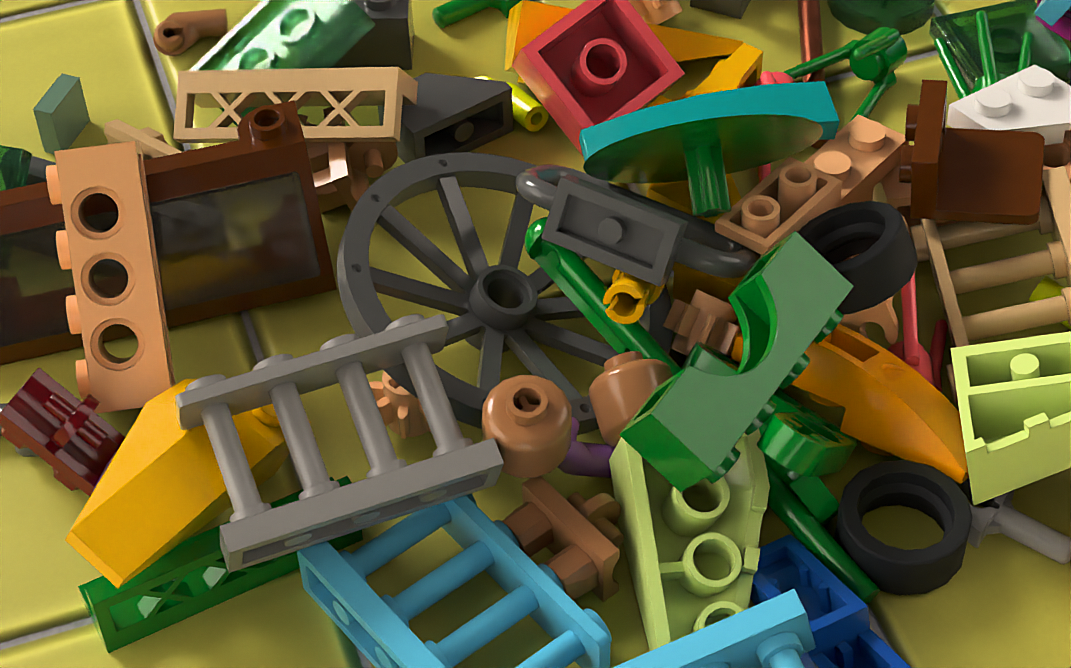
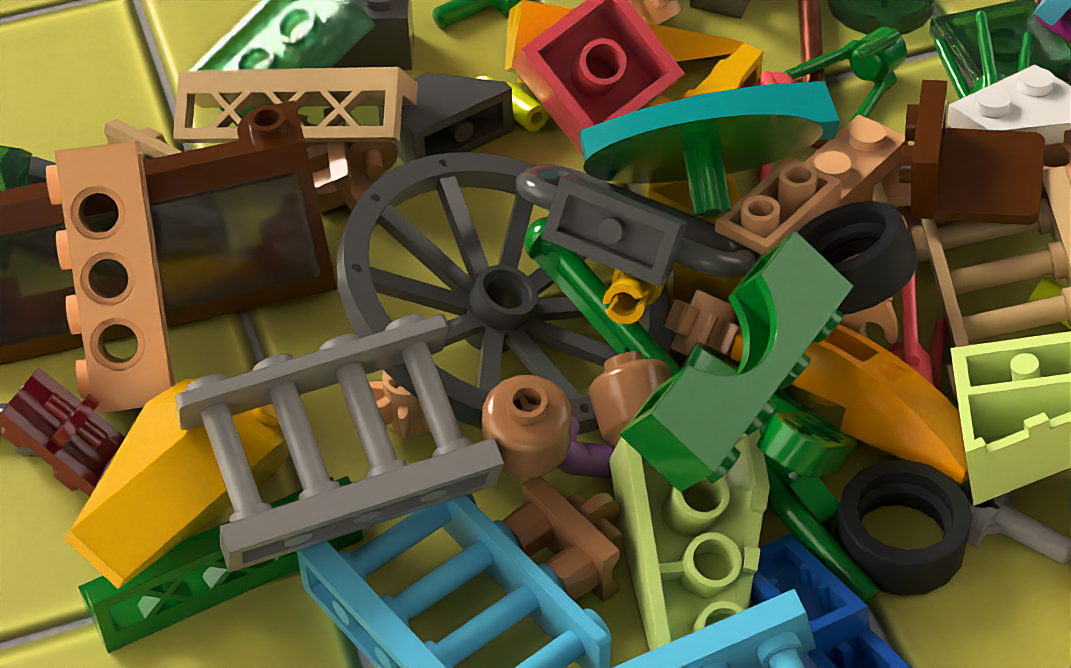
(61, 114): sand green tile -> none
(184, 29): medium nougat arm -> none

